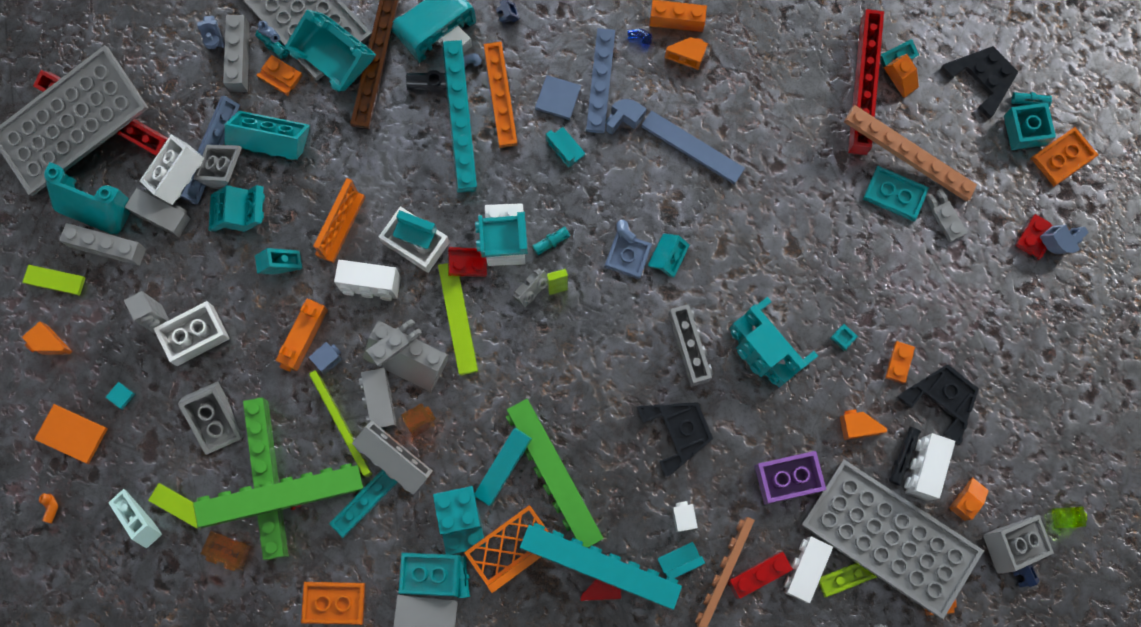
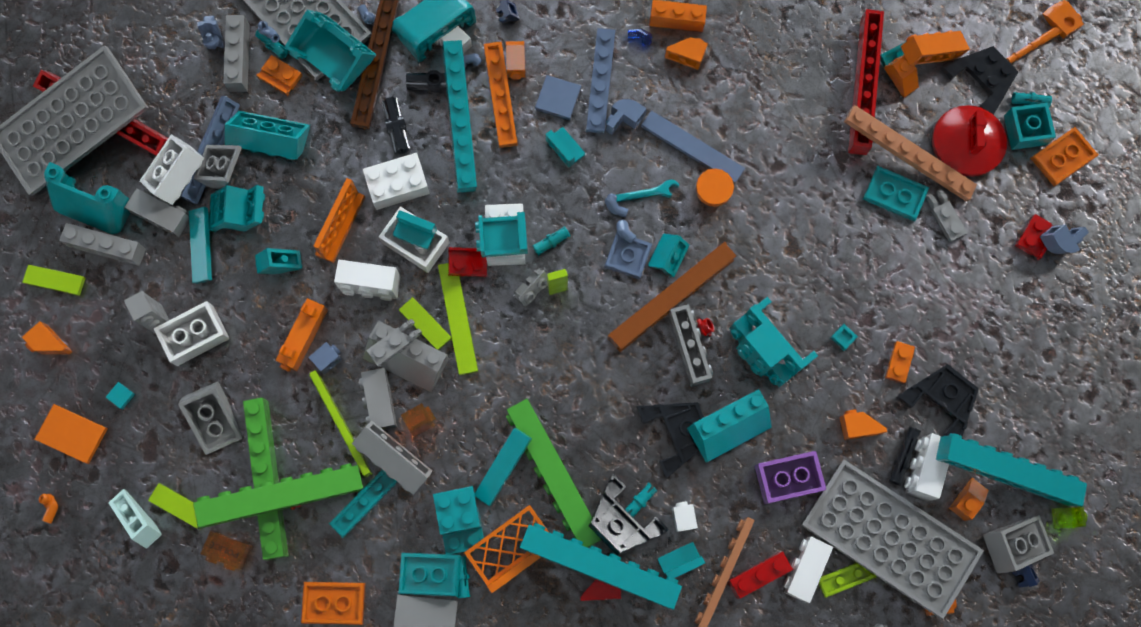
(200, 245): none -> teal tile
(368, 17): none -> sand blue arm
(396, 125): none -> black piece
(396, 181): none -> white brick
(426, 323): none -> lime tile
(515, 59): none -> orange slope
(613, 207): none -> sand blue arm
(617, 526): none -> wing
(640, 500): none -> teal pin
(661, 190): none -> teal piece
(671, 297): none -> dark orange tile
(705, 326): none -> red plate
(714, 187): none -> orange piece
(731, 425): none -> teal slope
(934, 47): none -> orange brick
(969, 140): none -> red bracket
(1010, 470): none -> teal brick
(1063, 21): none -> orange piece

